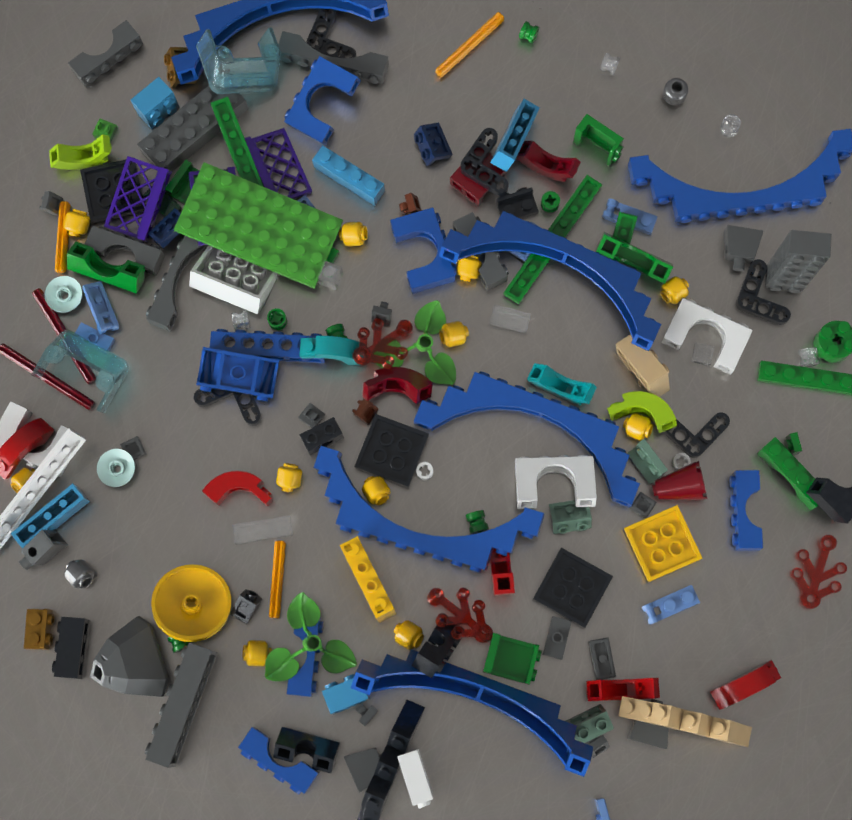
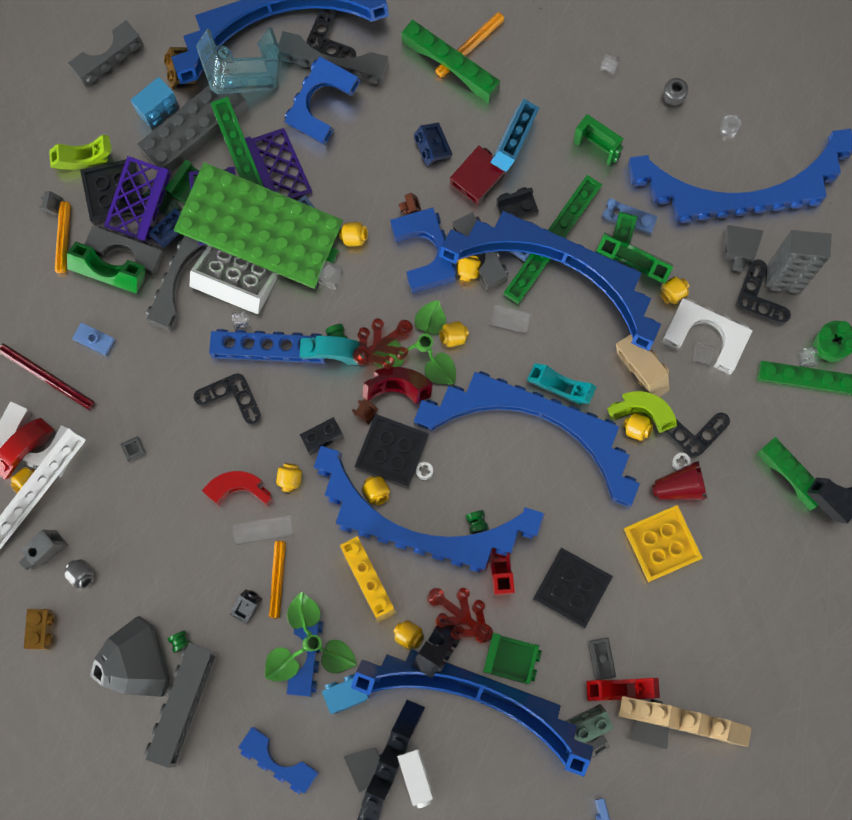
(51, 515): dark azure brick -> none
(58, 326): dark red axle -> none
(59, 287): light aqua dish -> none
(70, 647): black brick -> none
(76, 222): yellow head -> none
(100, 307): medium blue plate -> none
(105, 128): bright green tile -> none
(108, 463): light aqua dish -> none
(110, 366): clear light blue windscreen -> none
(191, 603): yellow dish -> none
(237, 373): blue piece -> none
(255, 652): yellow head -> none
(275, 316): green wheel -> none
(295, 742): black arch -> none
(311, 415): dark grey tile -> none
(348, 175): dark azure brick -> none
(367, 714): dark grey tile -> none
(382, 313): dark grey tile -> none
(428, 44): none -> green arch
(476, 161): black beam -> none
(529, 32): green wheel -> none
(546, 164): dark red arch -> none
(549, 206): green wheel -> none
(557, 638): dark grey plate -> none
(568, 517): sand green bracket -> none
(577, 469): white arch -> none
(643, 505): dark grey tile -> none
(647, 462): sand green bracket -> none
(671, 604): medium blue plate -> none
(746, 685): red arch -> none
(747, 535): blue arch -> none
(793, 444): green plate -> none
(817, 574): clear red plant -> none

